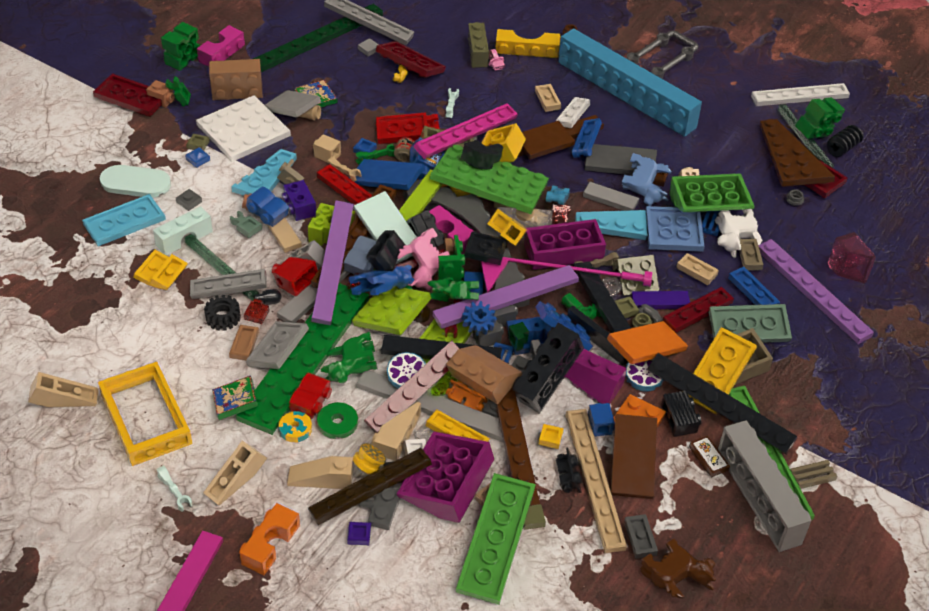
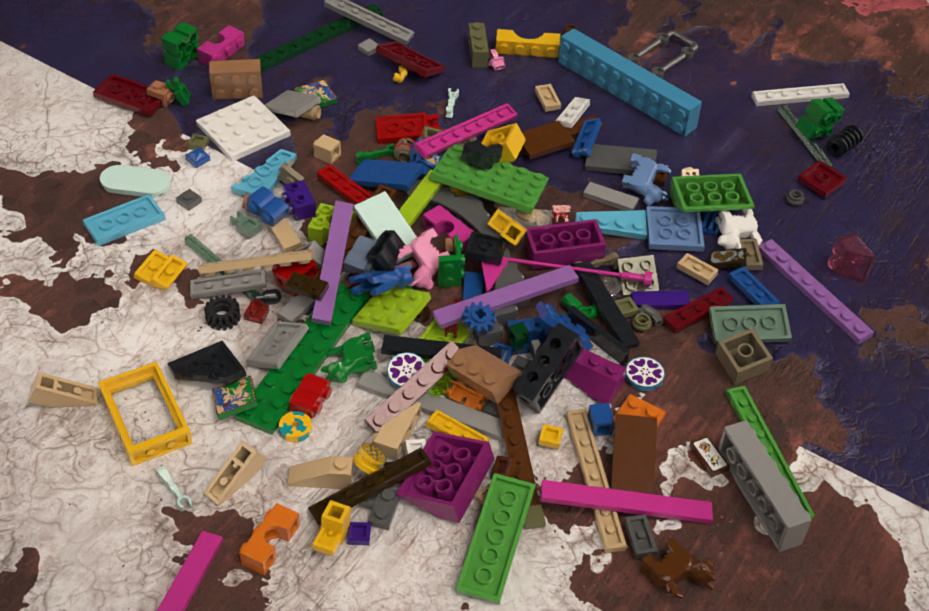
(170, 234): light aqua arch -> none
(208, 364): none -> black plate
(244, 342): medium nougat tile -> none
(248, 264): none -> tan plate
(307, 286): none -> dark brown plate
(334, 528): none -> yellow brick
(335, 411): green tile -> none
(352, 173): tan piece -> none
(364, 146): blue tile -> none
(423, 222): black brick -> none
(444, 289): green animal -> none
(504, 466): none -> reddish brown tile
(558, 195): dark azure plate -> none
(572, 477): black hinge -> none
(626, 501): none -> dark pink tile
(646, 342): orange tile -> none
(680, 413): black brick -> none
(722, 403): black plate -> none
(724, 361): yellow tile -> none
(728, 258): none -> tile
(791, 158): reddish brown wing -> none
(811, 471): dark tan tile -> none

